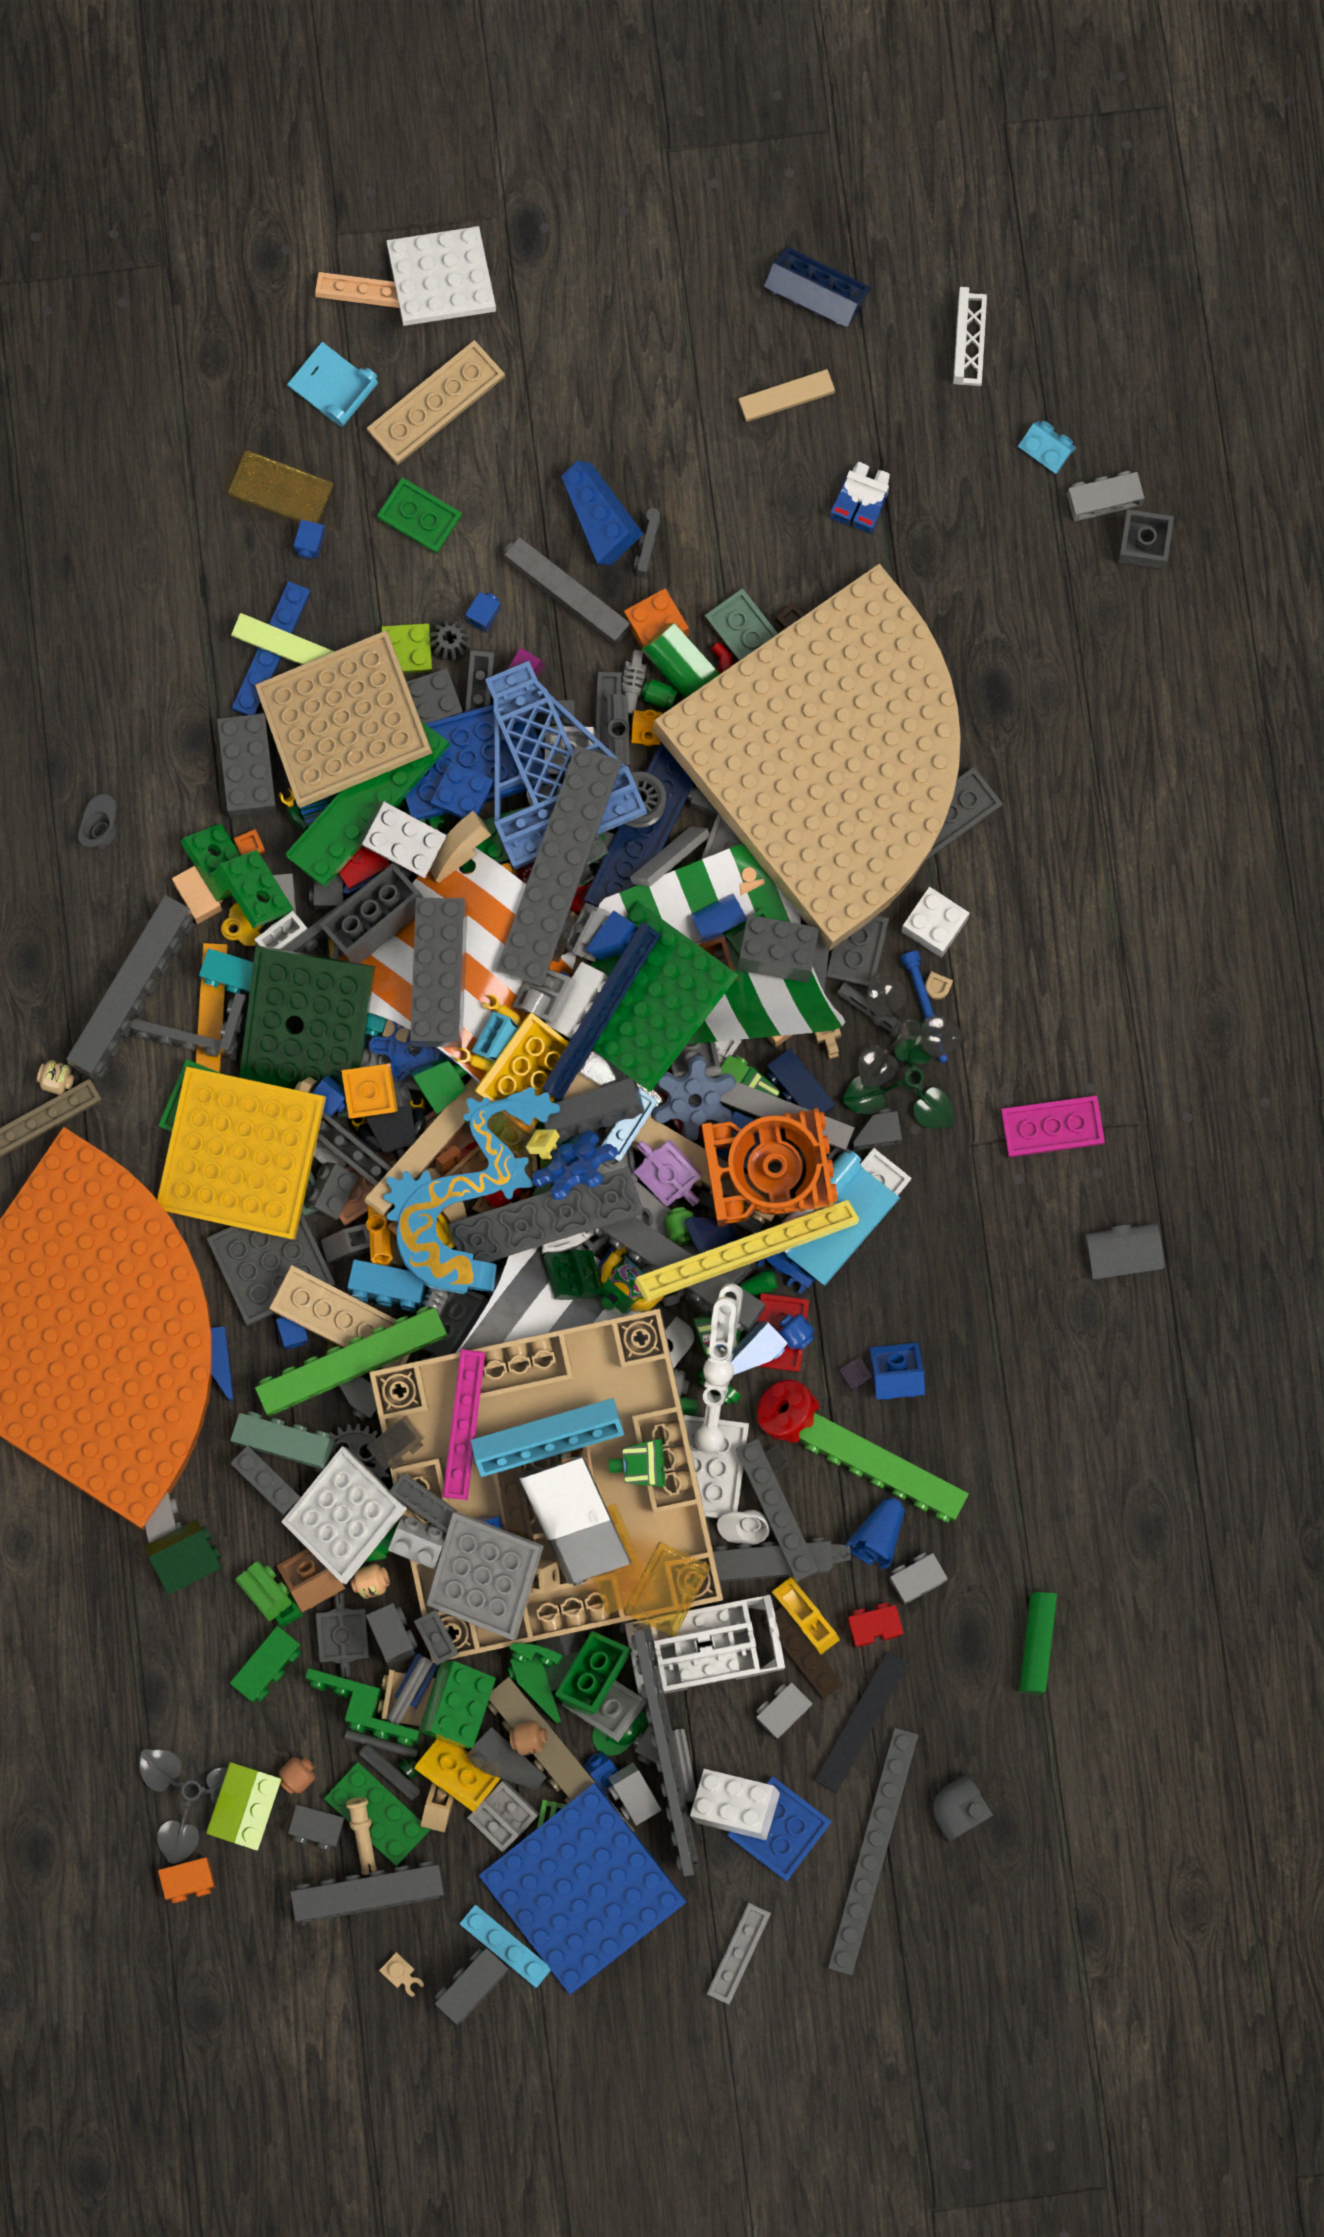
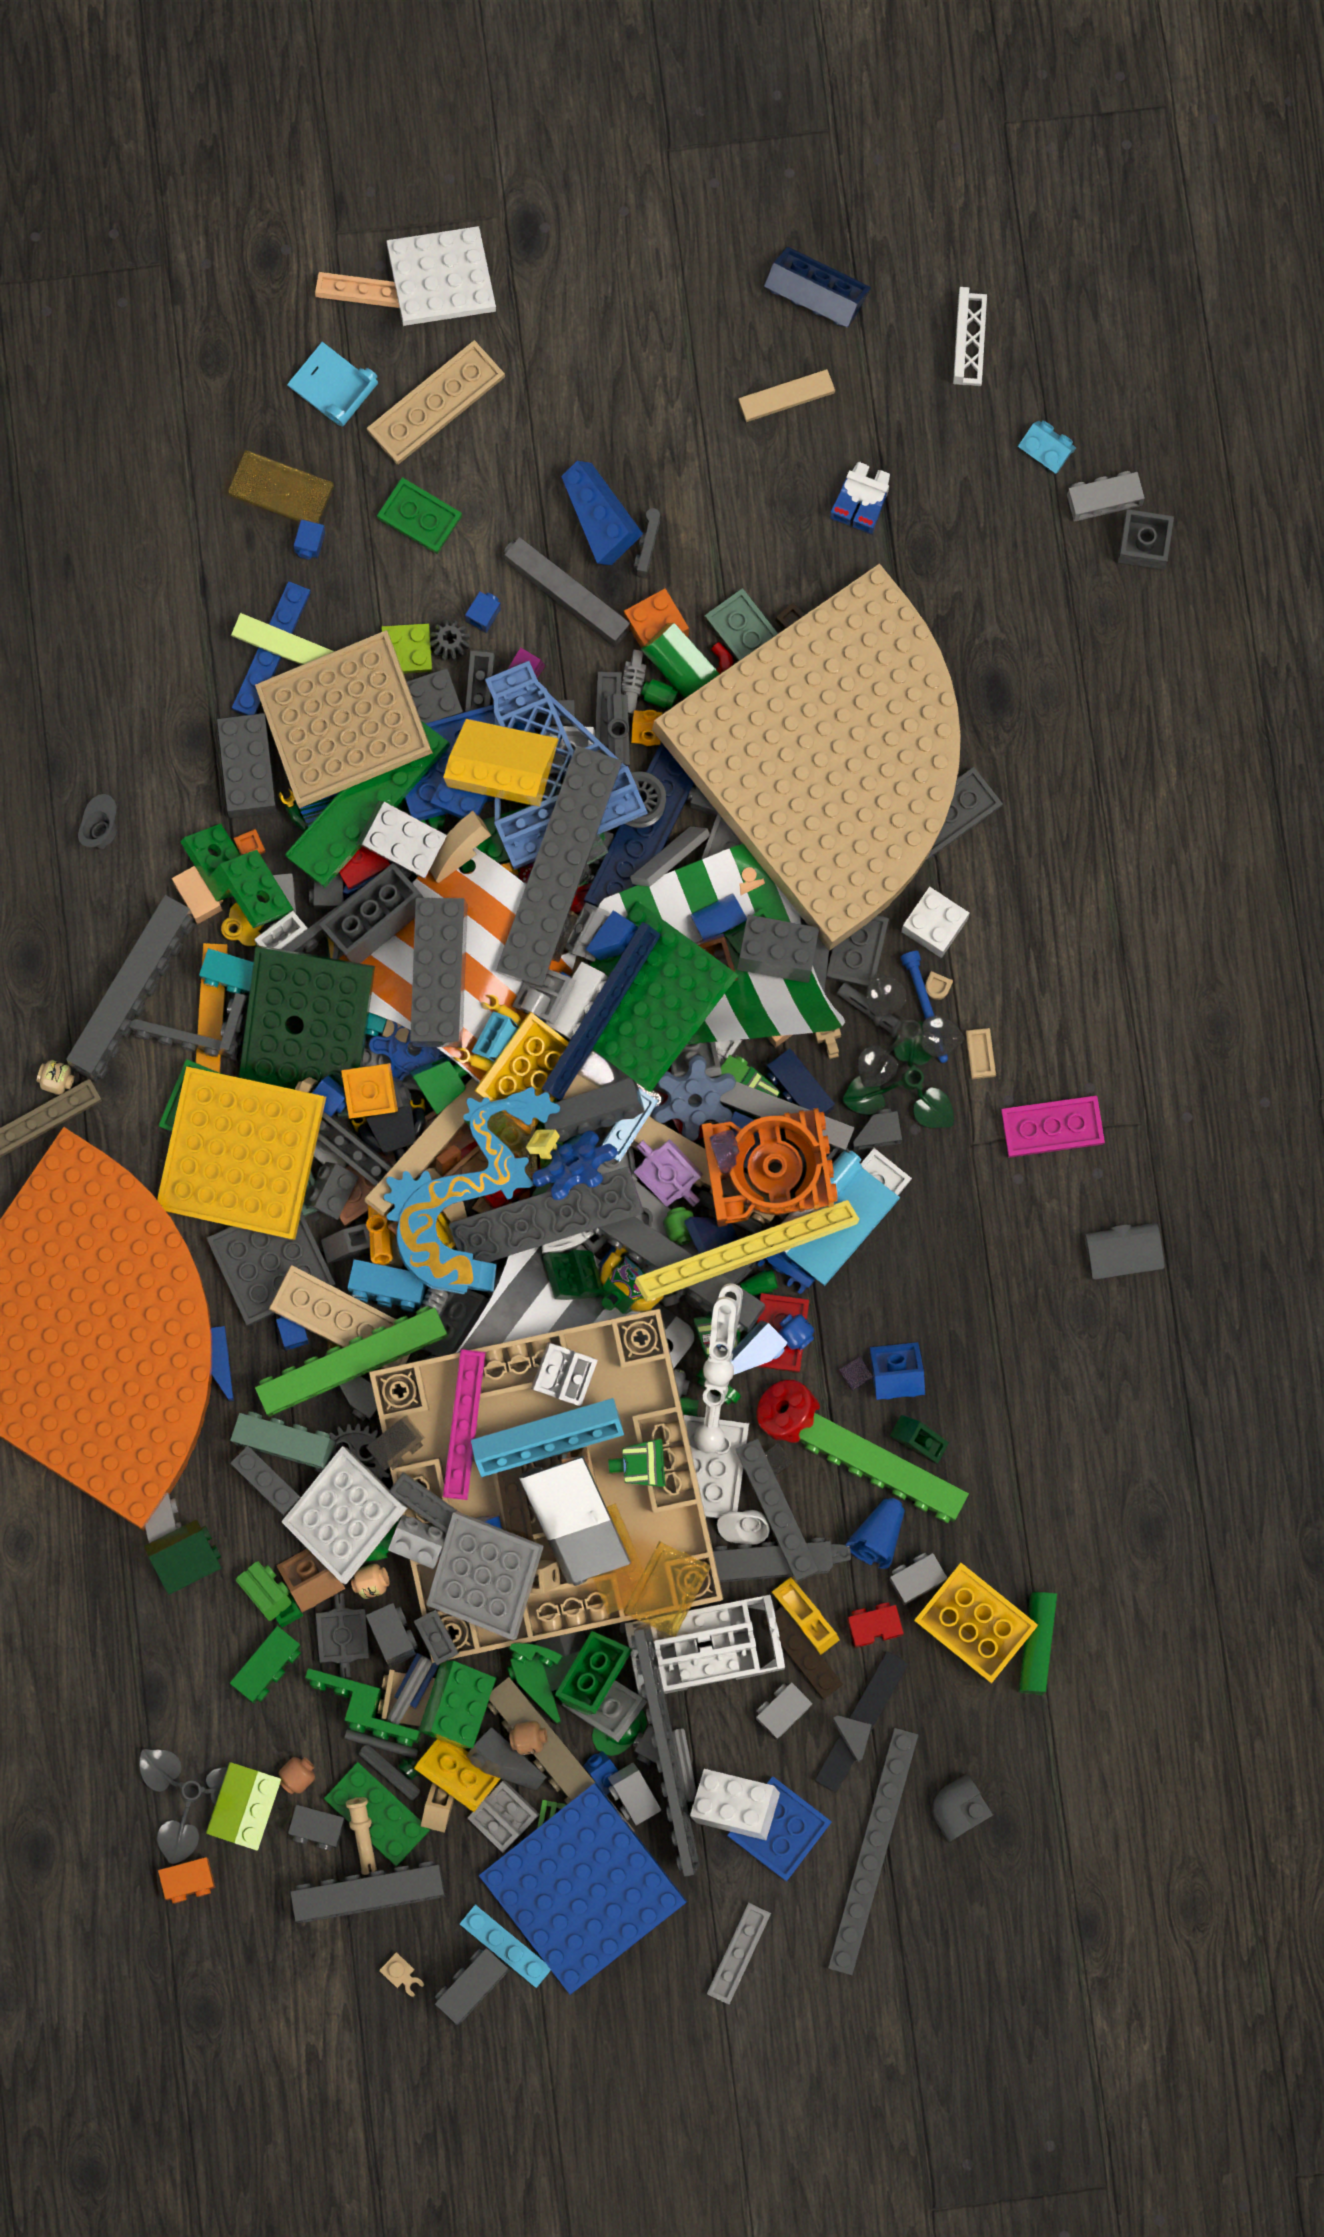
(501, 762): none -> yellow slope
(564, 1374): none -> slope
(725, 1150): none -> clear purple rock
(854, 1734): none -> dark grey slope
(919, 1438): none -> dark green slope
(976, 1623): none -> yellow slope
(980, 1053): none -> tan tile

